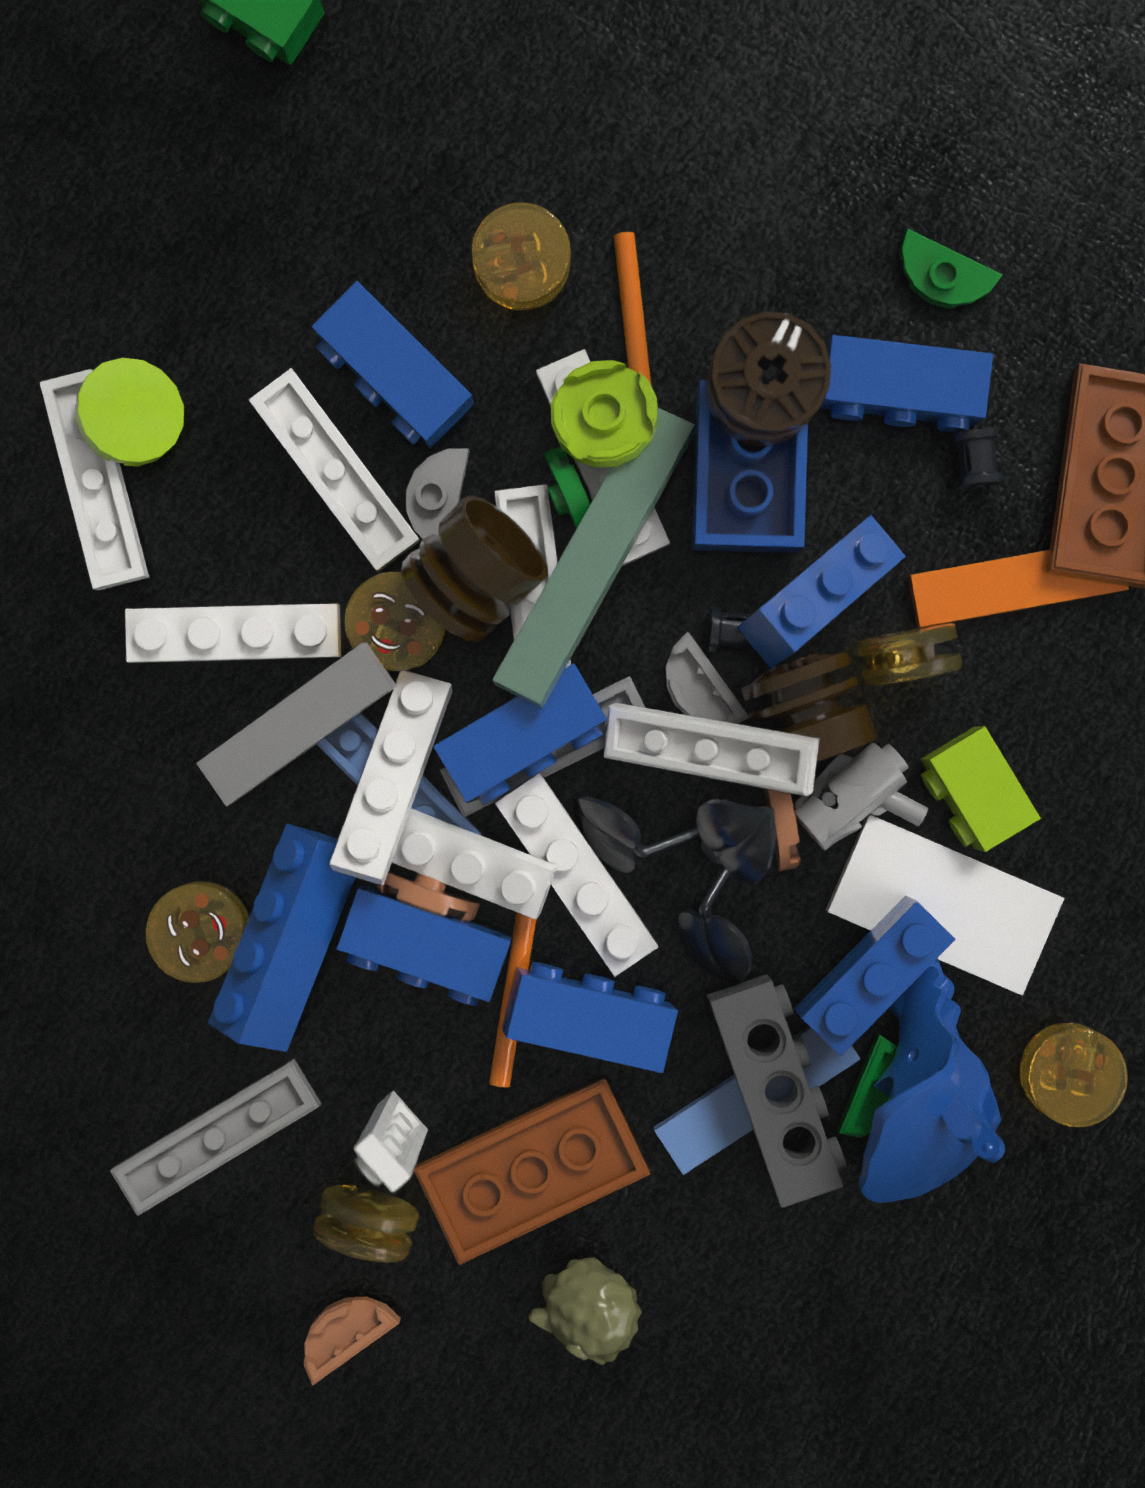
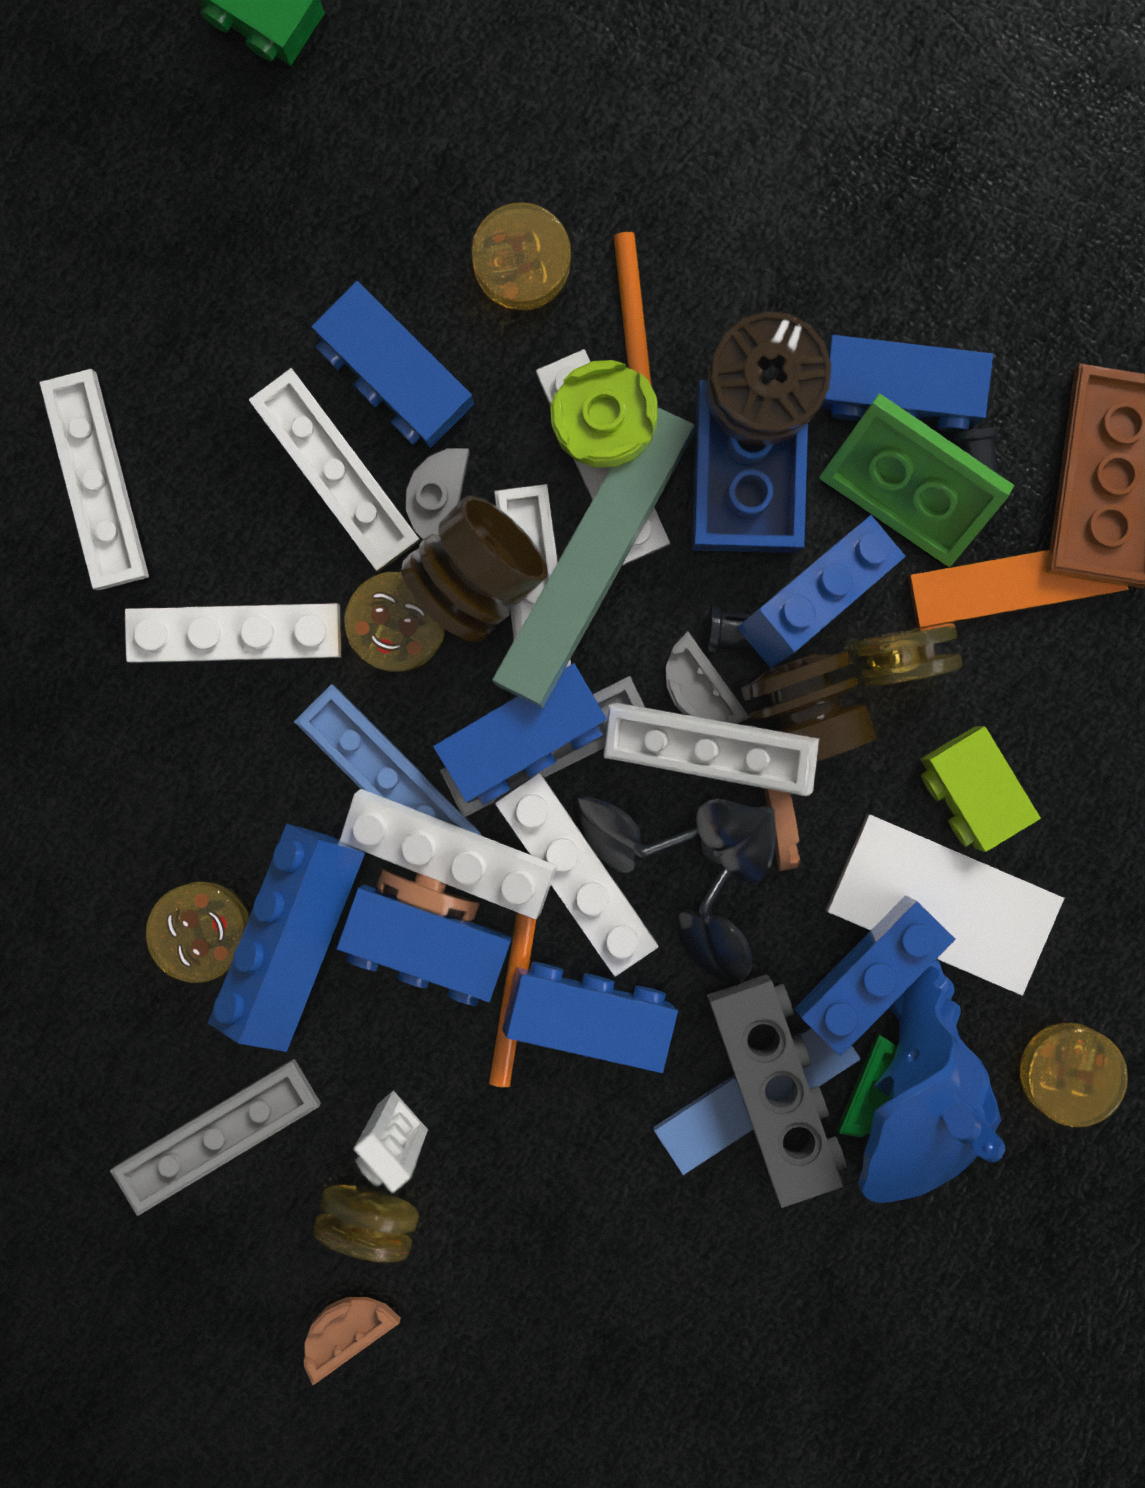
(129, 412): lime tile -> none
(296, 724): light grey tile -> none
(391, 777): white plate -> none
(531, 1170): dark orange tile -> none
(568, 490): green plate -> none
(589, 1310): olive animal -> none
(852, 790): light grey piece -> none
(916, 480): none -> bright green plate
(942, 274): green plate -> none

